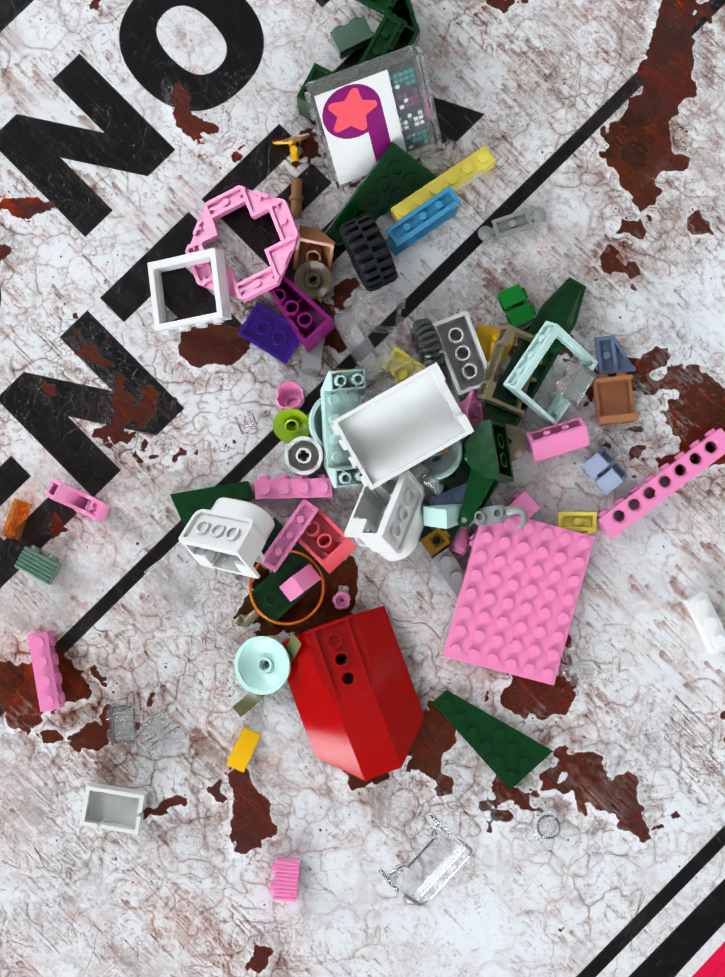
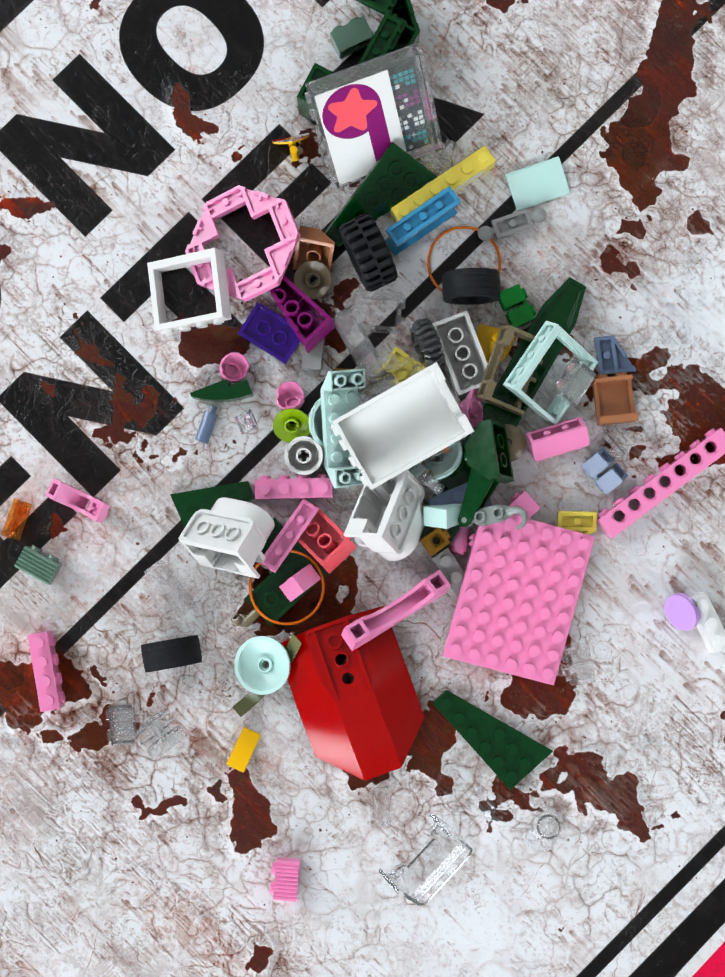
(115, 805): white piece -> none
(171, 653): none -> black tyre
(207, 425): none -> sand blue cylinder
(223, 392): none -> dark green slope
(234, 367): none -> bright pink hair
(296, 197): medium nougat pin -> none
(341, 595): bright pink plate -> none
(374, 624): none -> bright pink arch
(451, 229): none -> orange piece
(471, 286): none -> black tyre
(537, 183): none -> light aqua piece
(682, 611): none -> lavender tile

